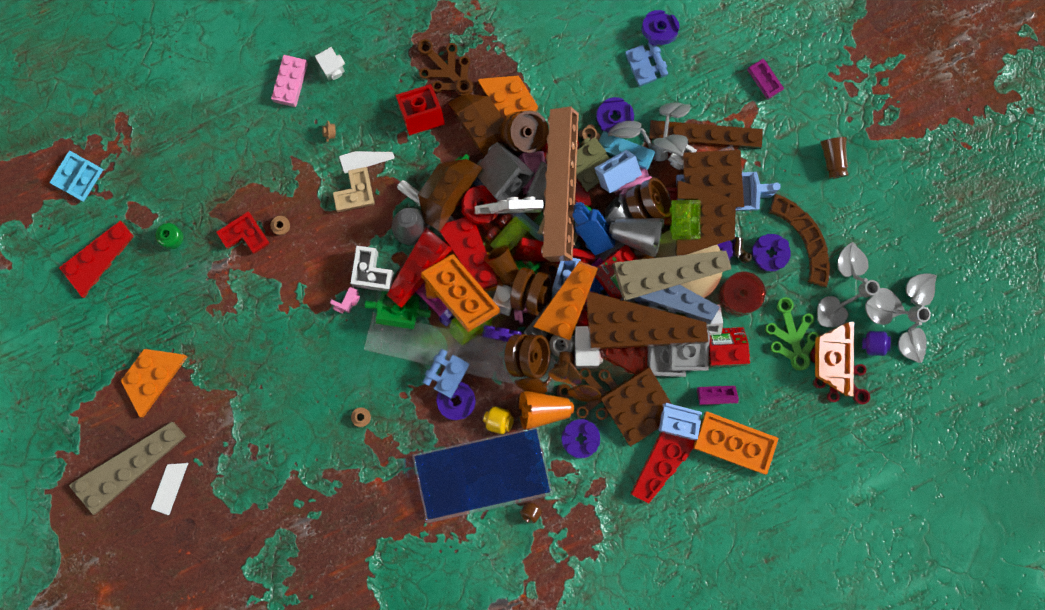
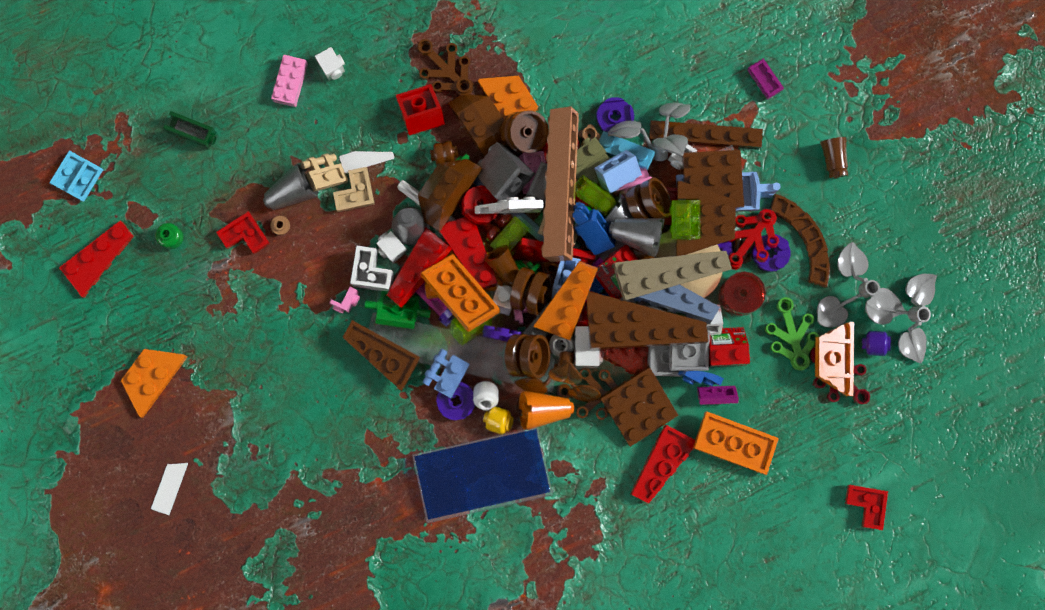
(114, 476): dark tan wing -> none
(191, 130): none -> dark green window
(290, 189): none -> flat silver cone
(325, 177): none -> tan plate
(329, 131): medium nougat plate -> none
(367, 417): medium nougat plate -> none
(389, 358): none -> reddish brown wing
(390, 247): none -> white brick
(443, 152): none -> reddish brown piece
(485, 395): none -> white head
(530, 512): reddish brown piece -> none
(587, 429): dark purple plate -> none
(594, 195): none -> clear neon green brick
(641, 66): medium blue plate -> none
(657, 36): dark purple plate -> none
(680, 421): light blue plate -> none
(692, 377): none -> blue slope
(754, 235): none -> red plant
(874, 504): none -> red plate

